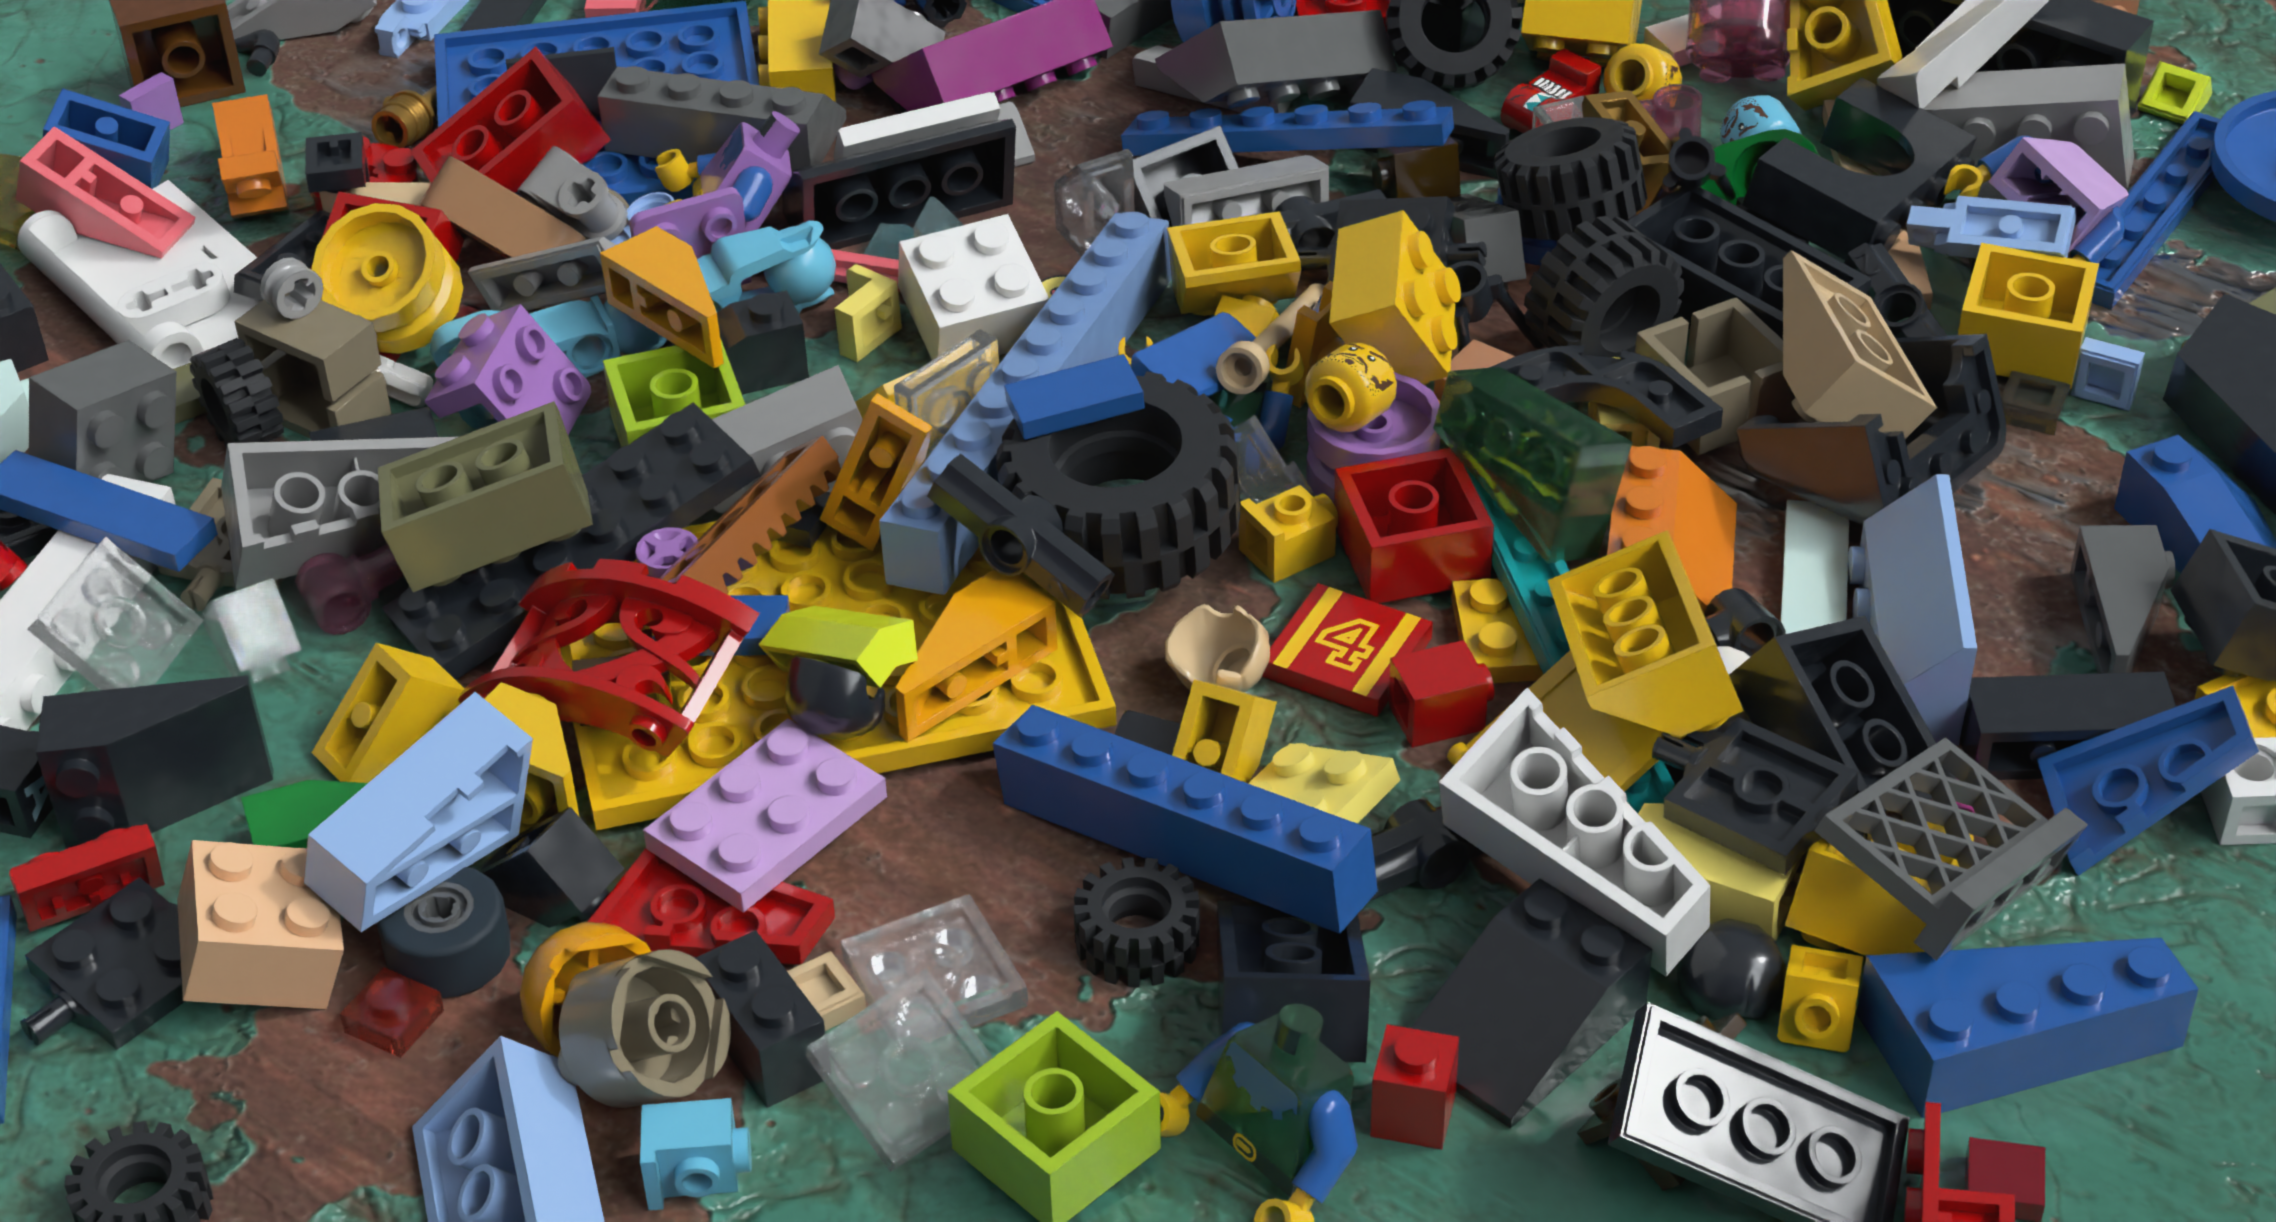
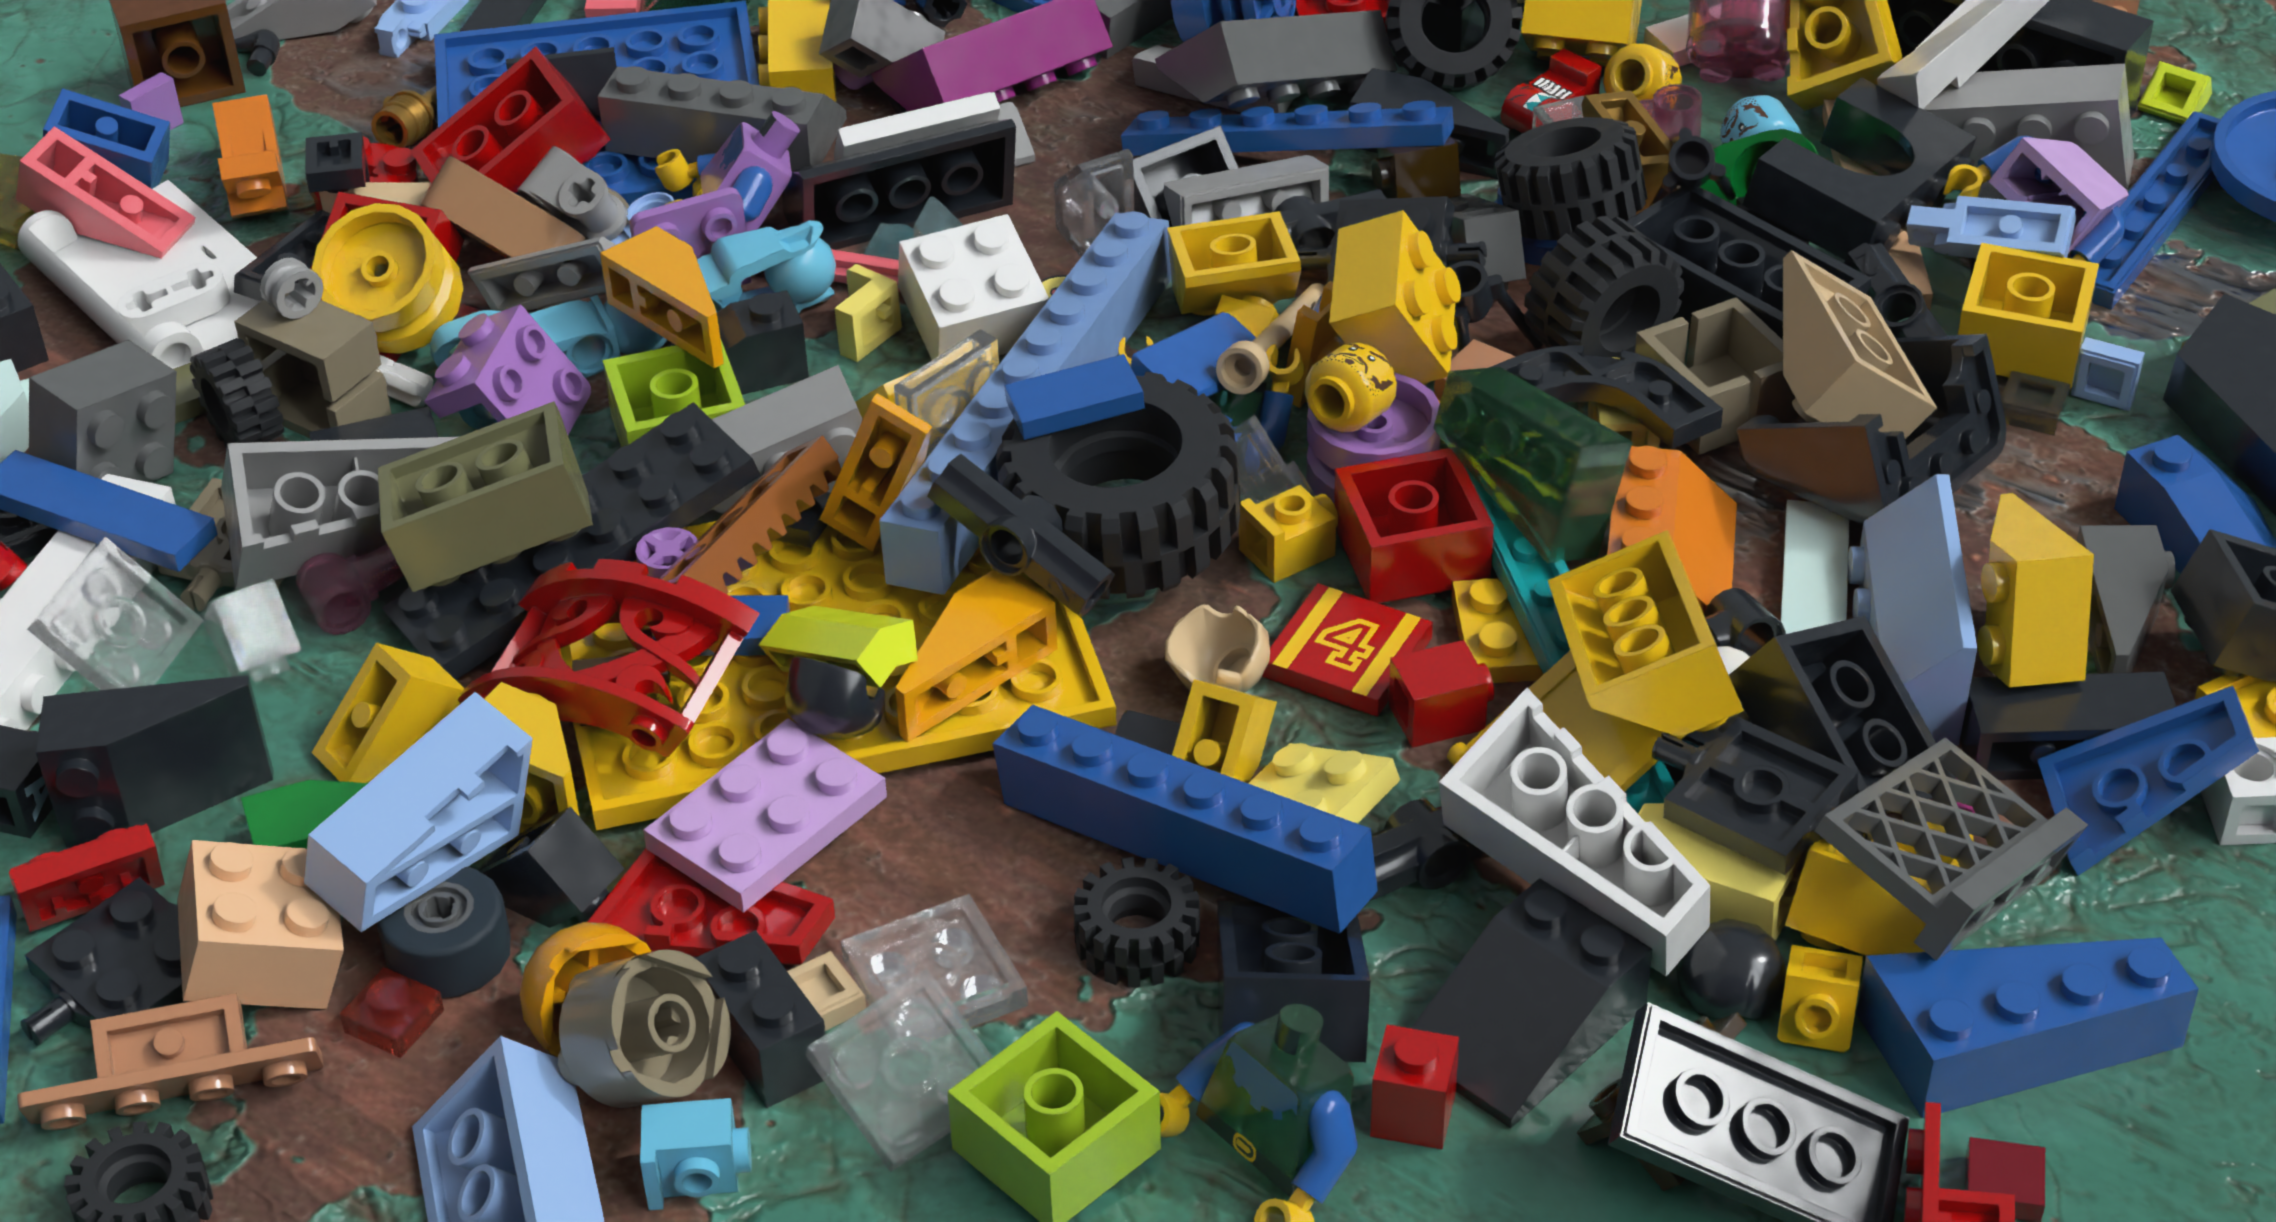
(169, 1054): none -> nougat bracket
(2035, 599): none -> yellow slope

